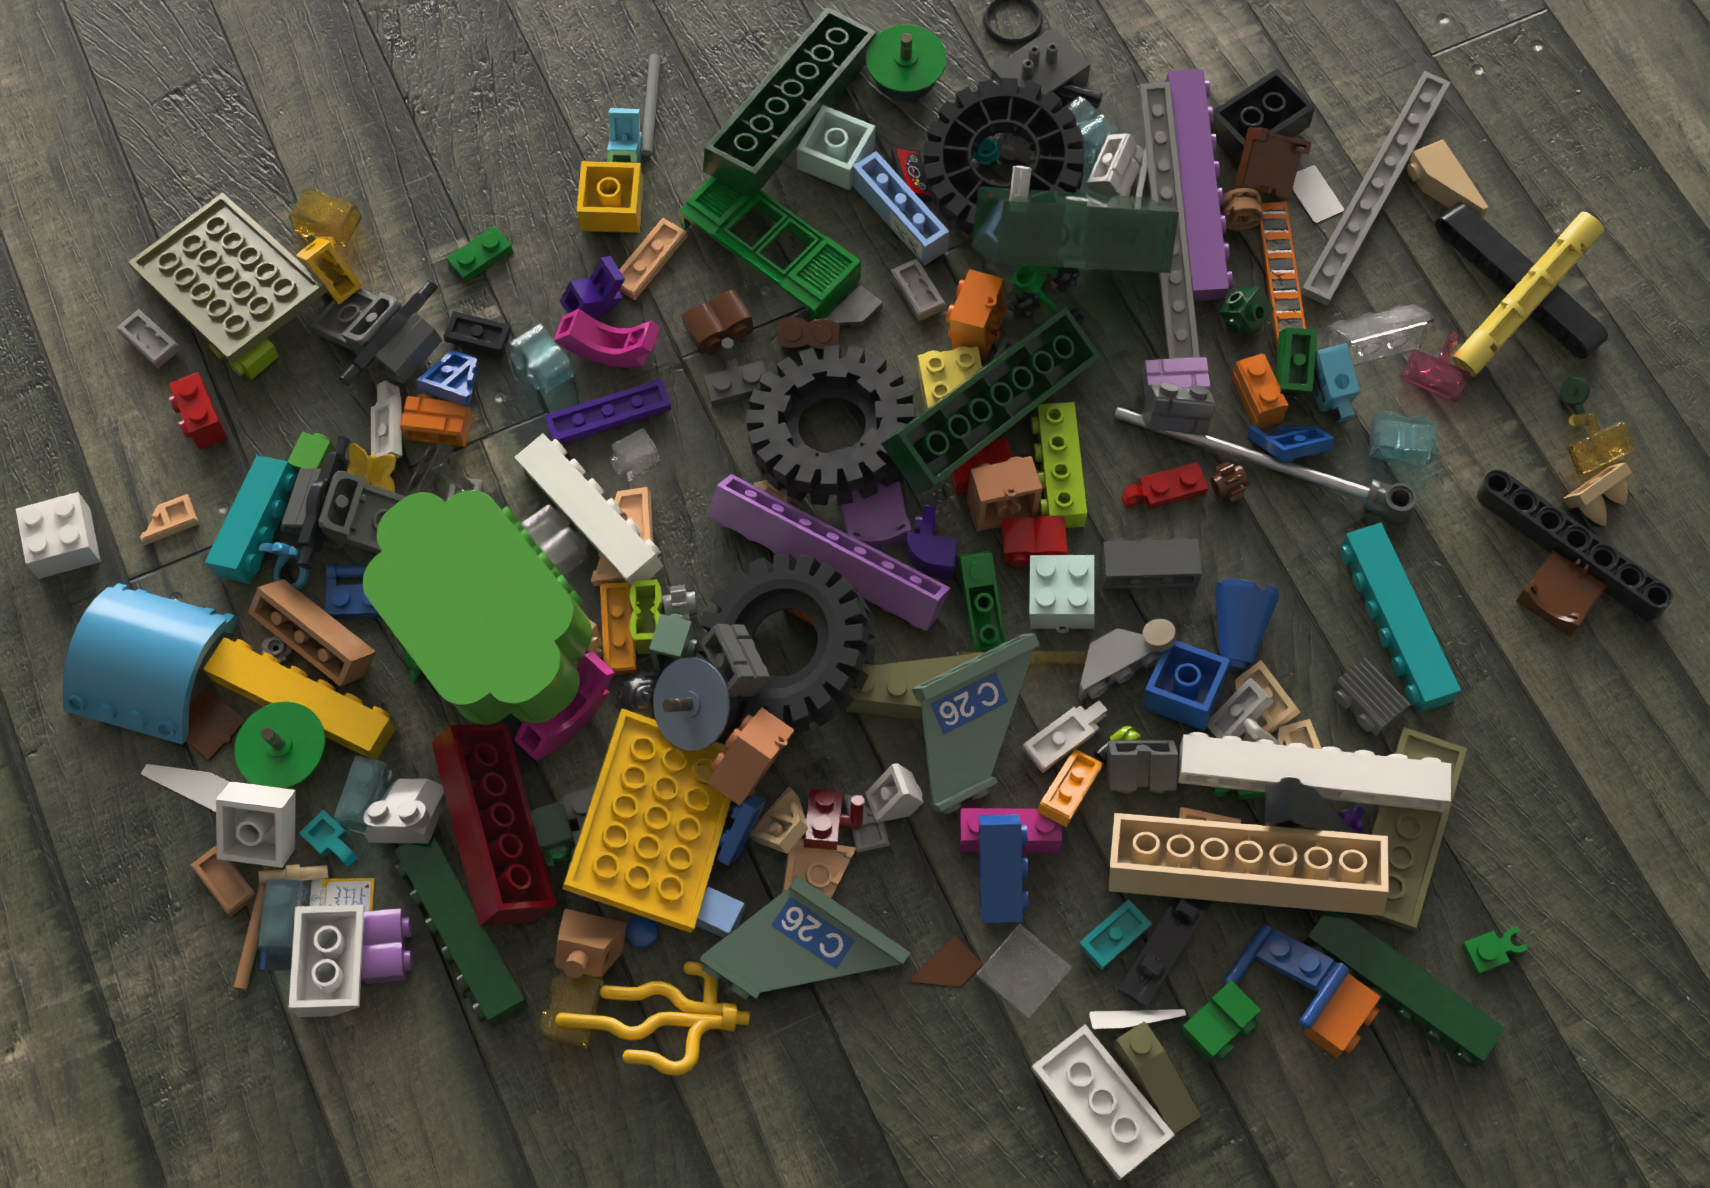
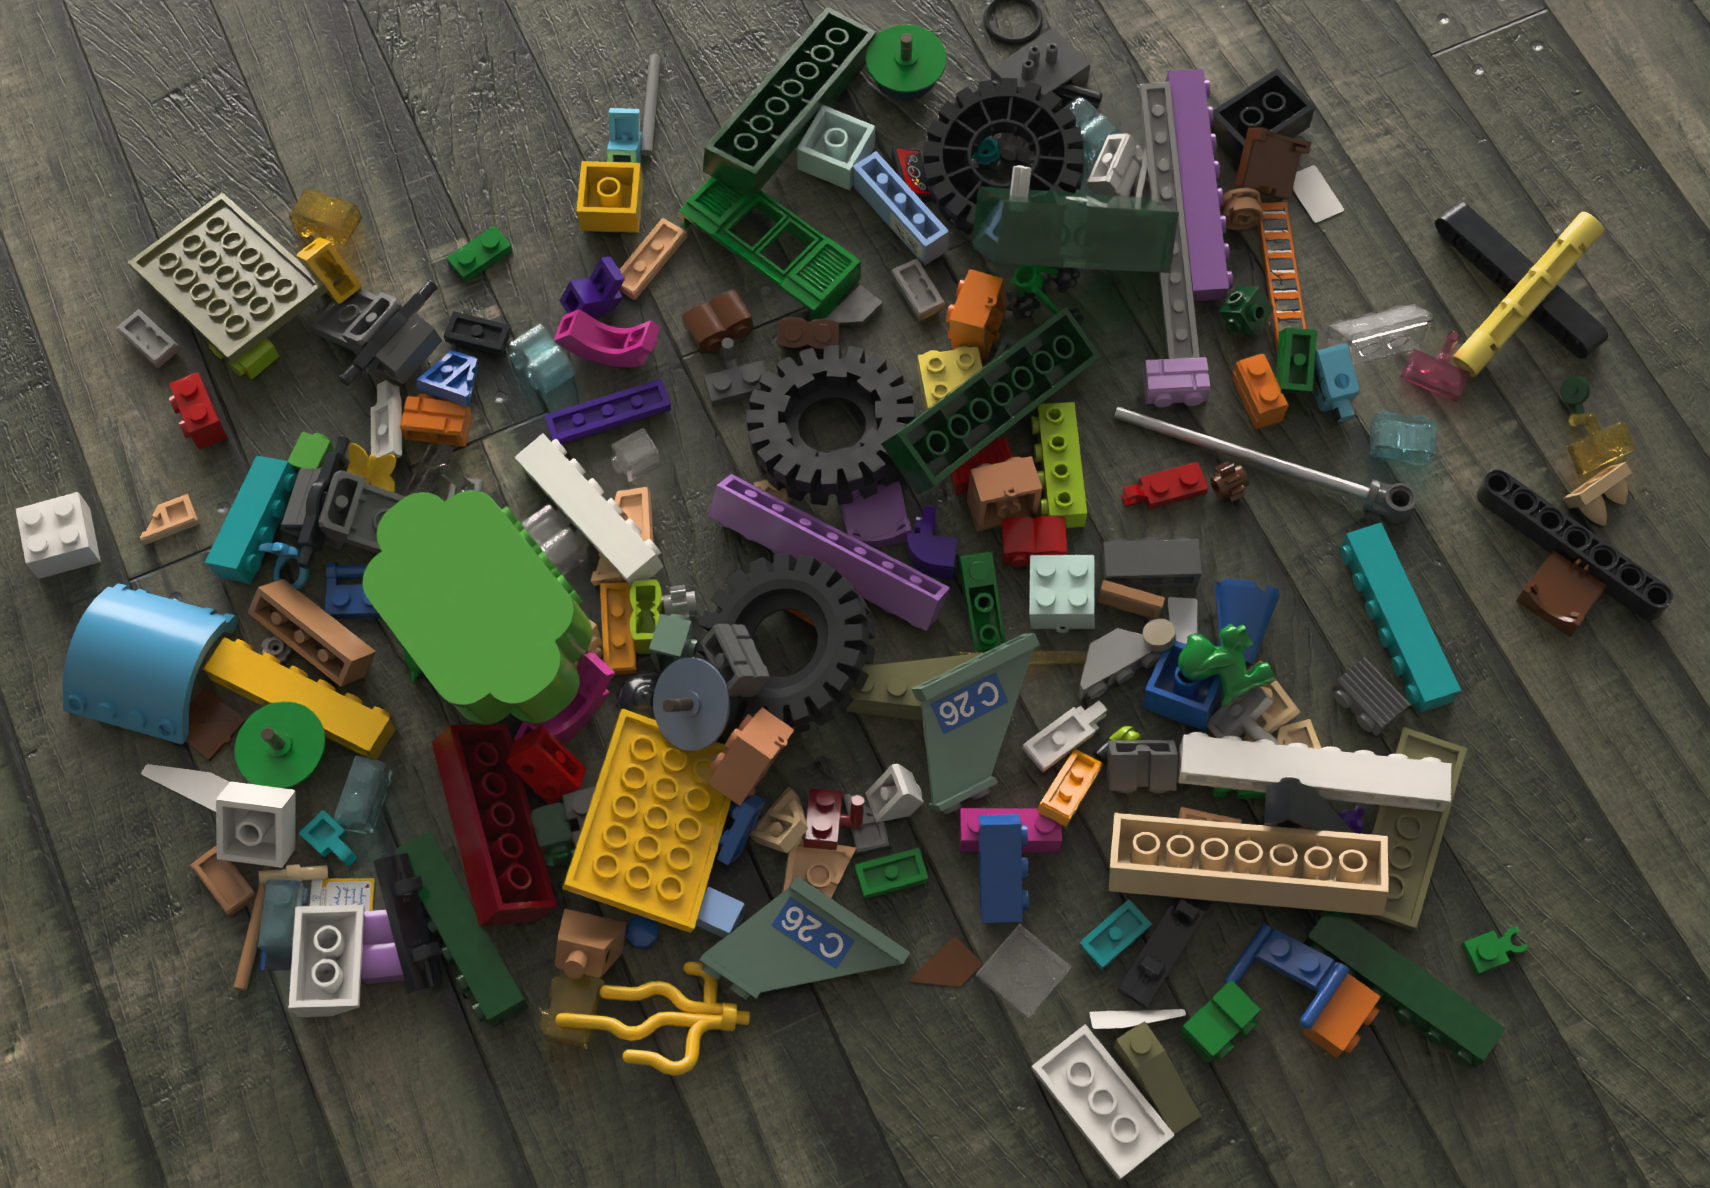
(405, 812): light grey slope -> none
(408, 922): none -> black hinge
(546, 765): none -> red brick
(891, 873): none -> green plate
(1131, 600): none -> medium nougat tile
(1178, 408): dark grey brick -> none
(1183, 616): none -> white sticker
(1203, 659): none -> green animal
(1292, 441): blue wing -> none
(1375, 188): light grey plate -> none
(1443, 178): tan slope -> none

